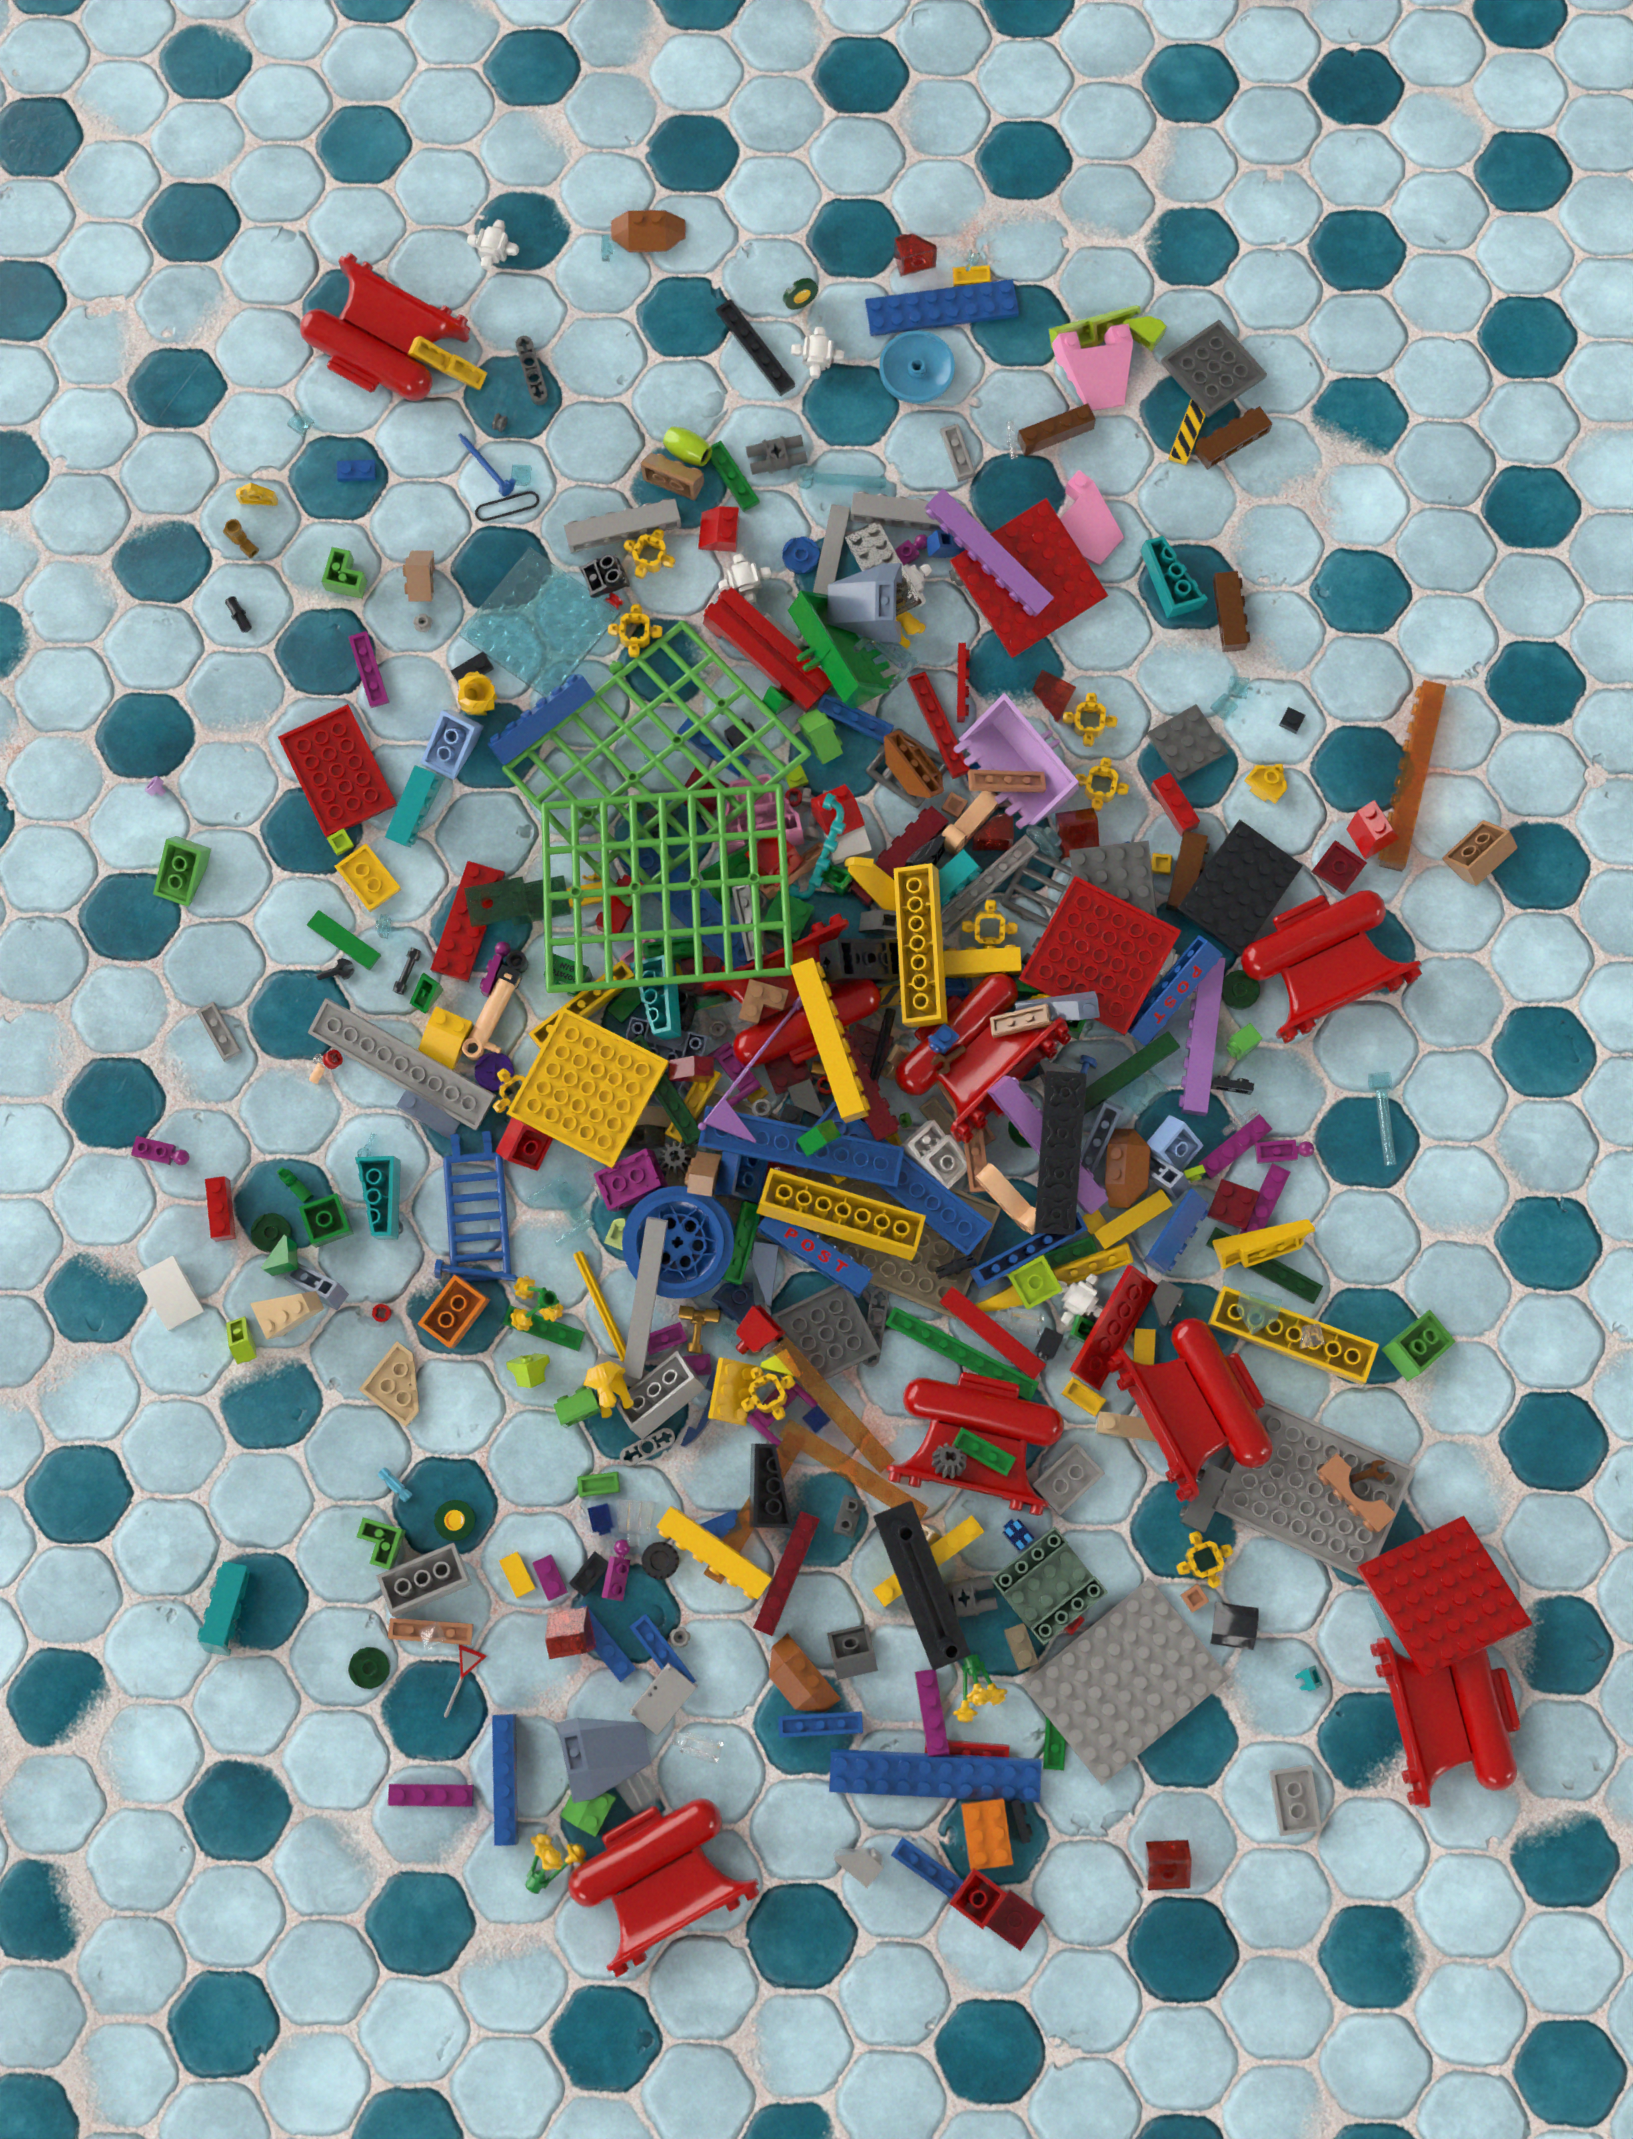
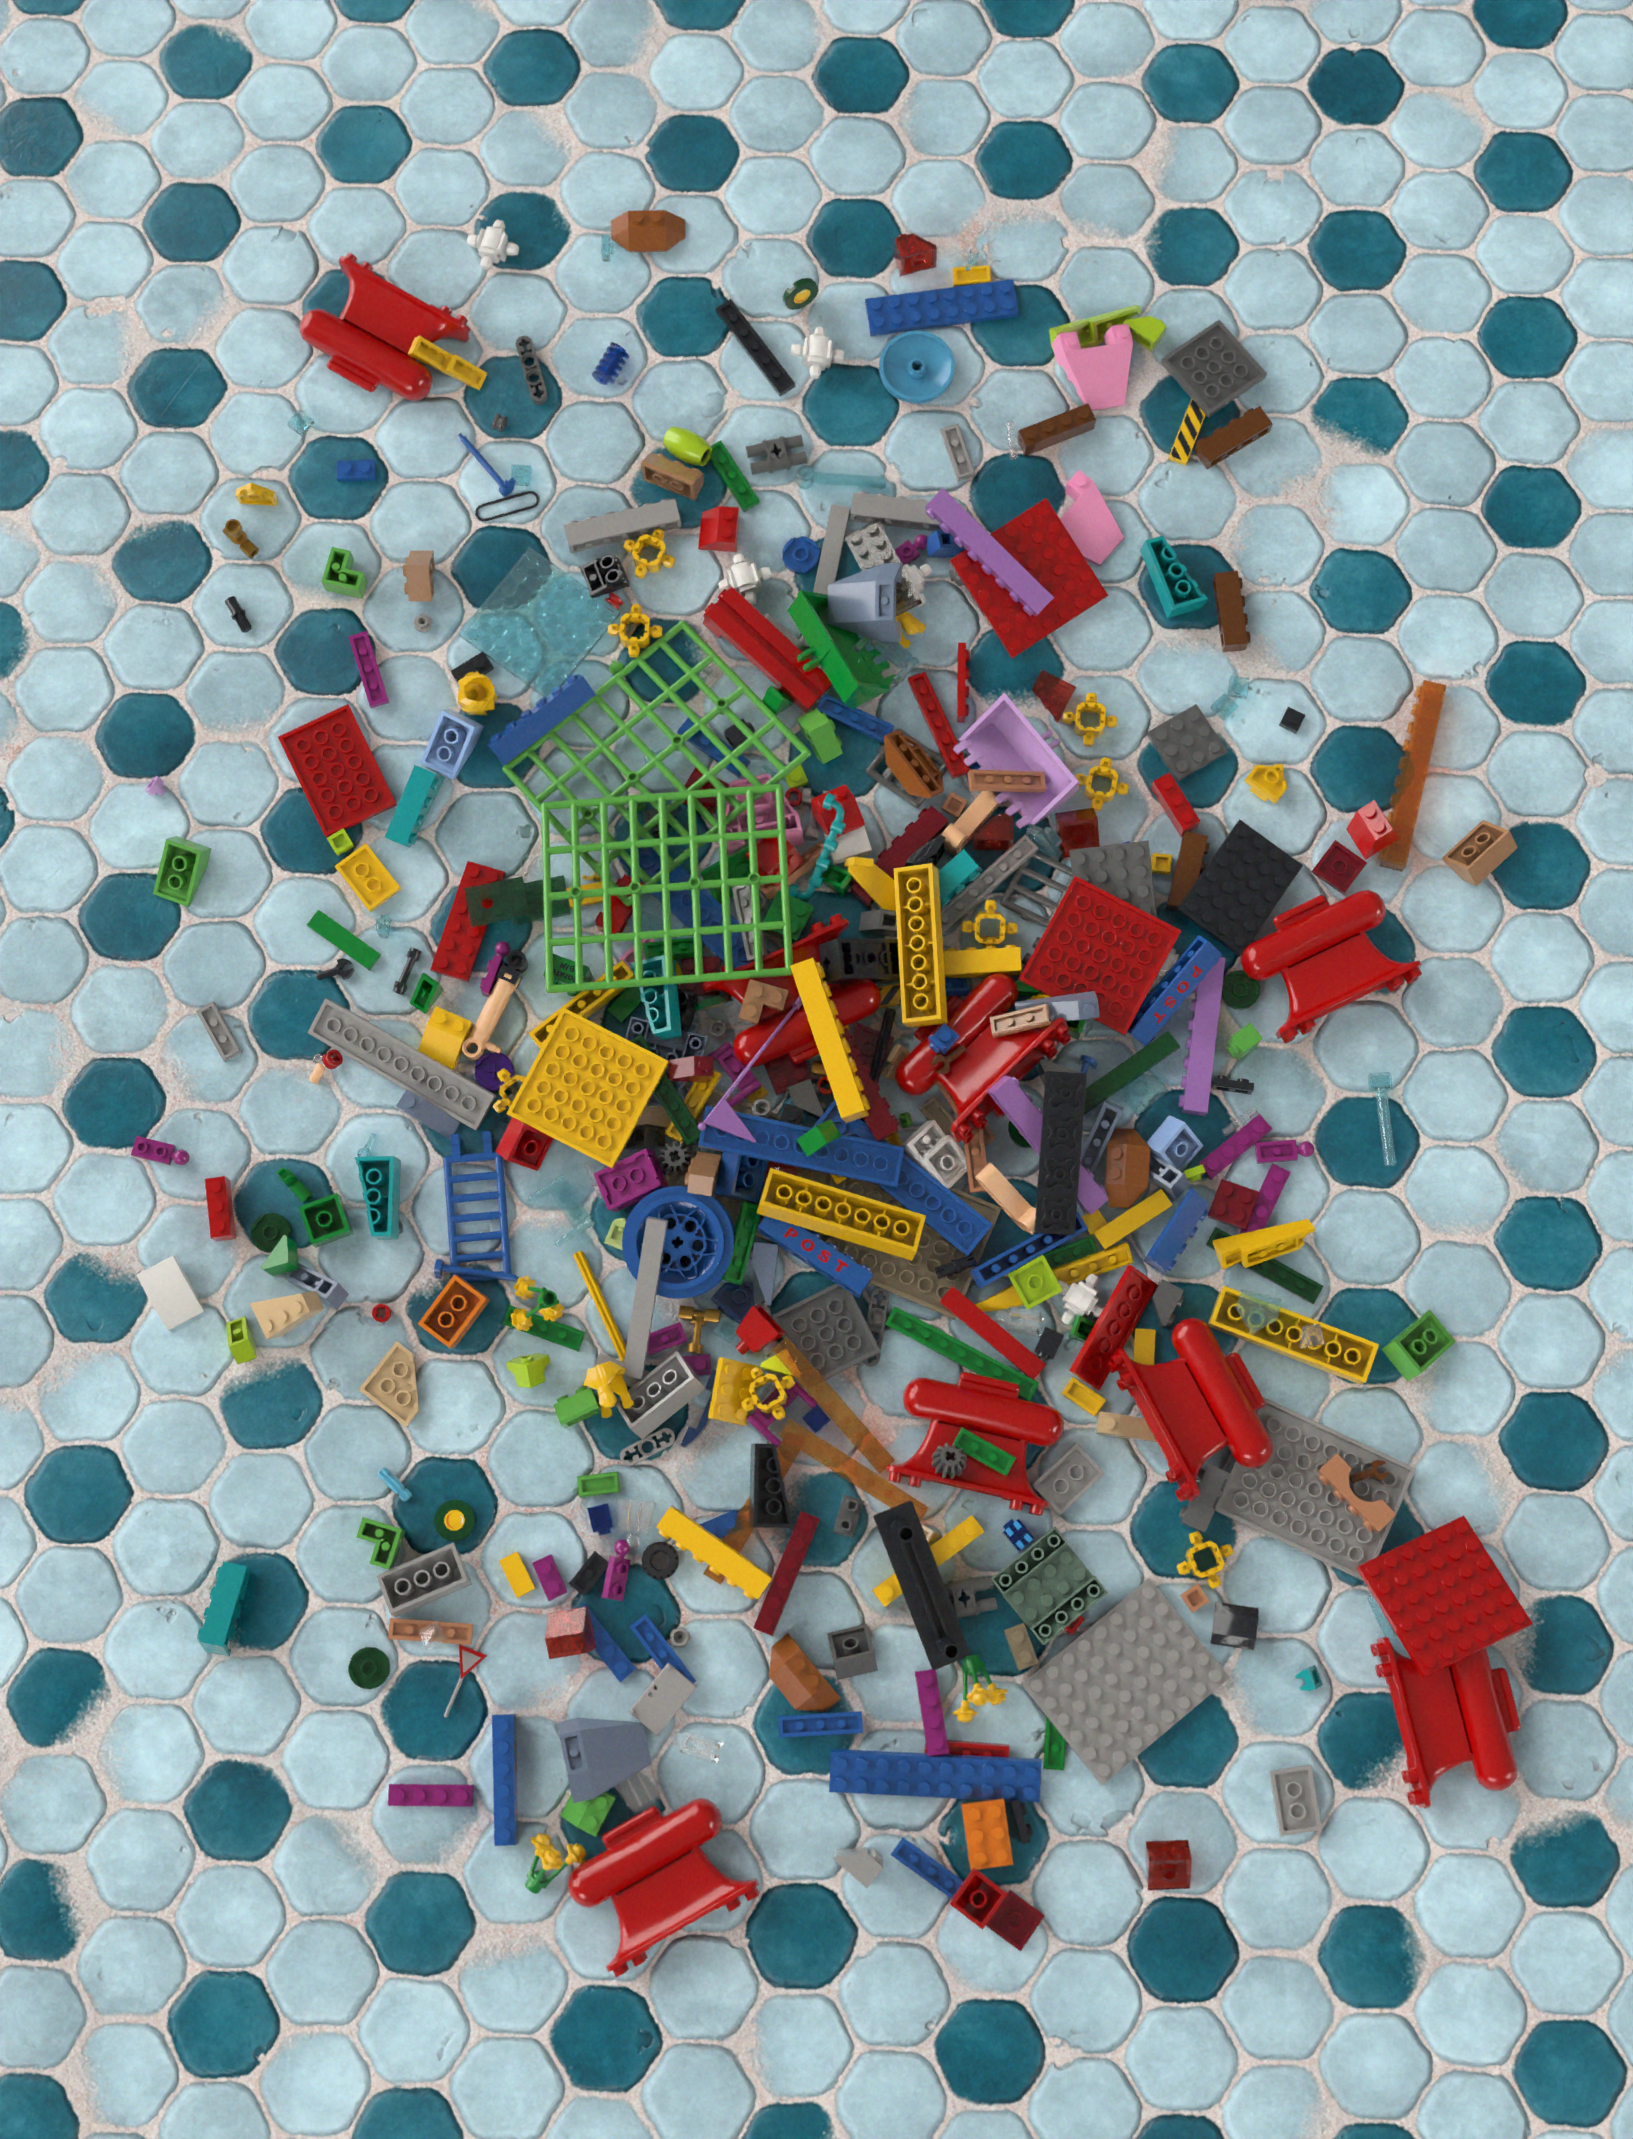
(610, 363): none -> clear blue piece

